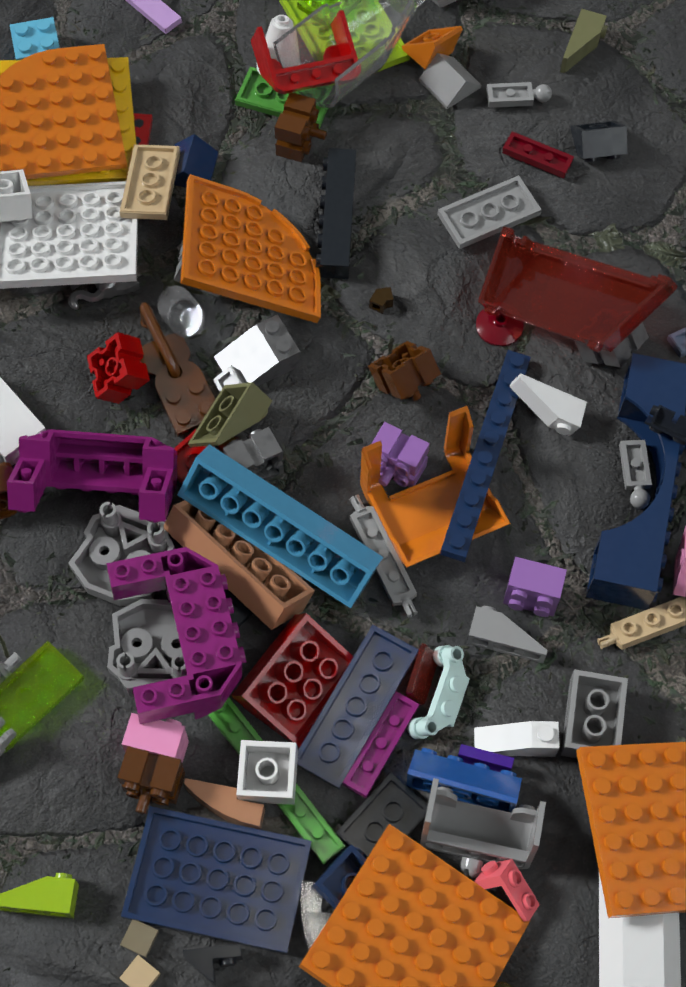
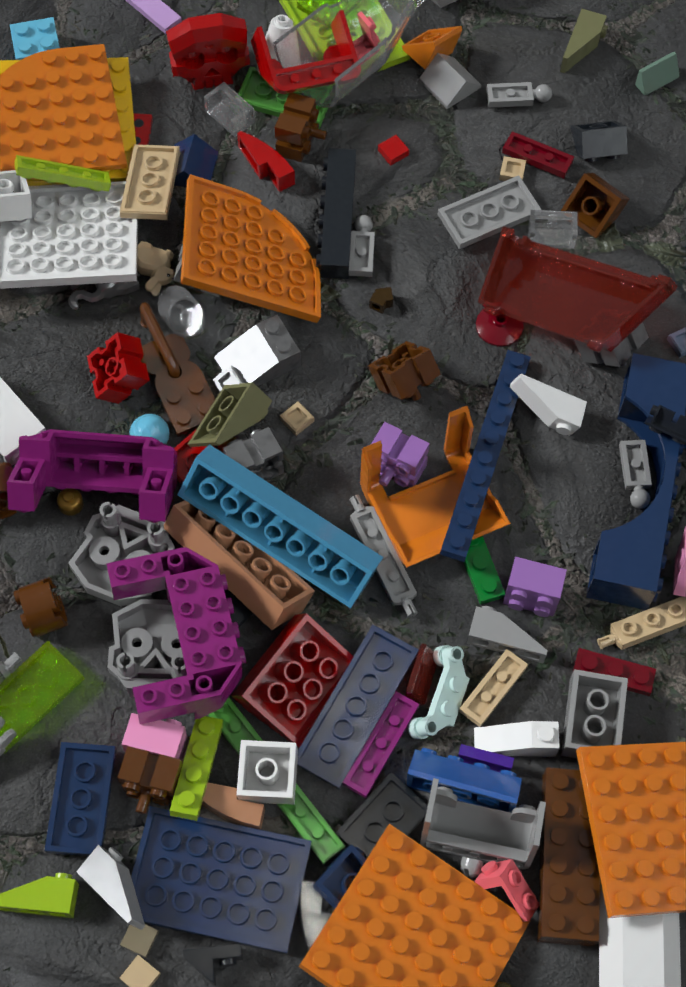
(41, 607): none -> reddish brown brick
(62, 173): none -> lime plate
(70, 501): none -> pearl gold piece
(80, 798): none -> dark blue plate
(113, 883): none -> slope
(151, 426): none -> medium azure piece
(156, 264): none -> tan animal
(196, 768): none -> lime plate
(208, 49): none -> red brick
(229, 109): none -> clear panel
(266, 161): none -> red slope
(297, 418): none -> tan tile
(362, 247): none -> light grey plate
(368, 39): none -> coral bracket
(393, 150): none -> red tile
(483, 572): none -> green plate
(493, 688): none -> tan plate
(511, 168): none -> tan tile
(553, 228): none -> clear panel
(567, 864): none -> reddish brown brick
(596, 204): none -> reddish brown slope
(639, 676): none -> dark red plate
(658, 74): none -> sand green slope

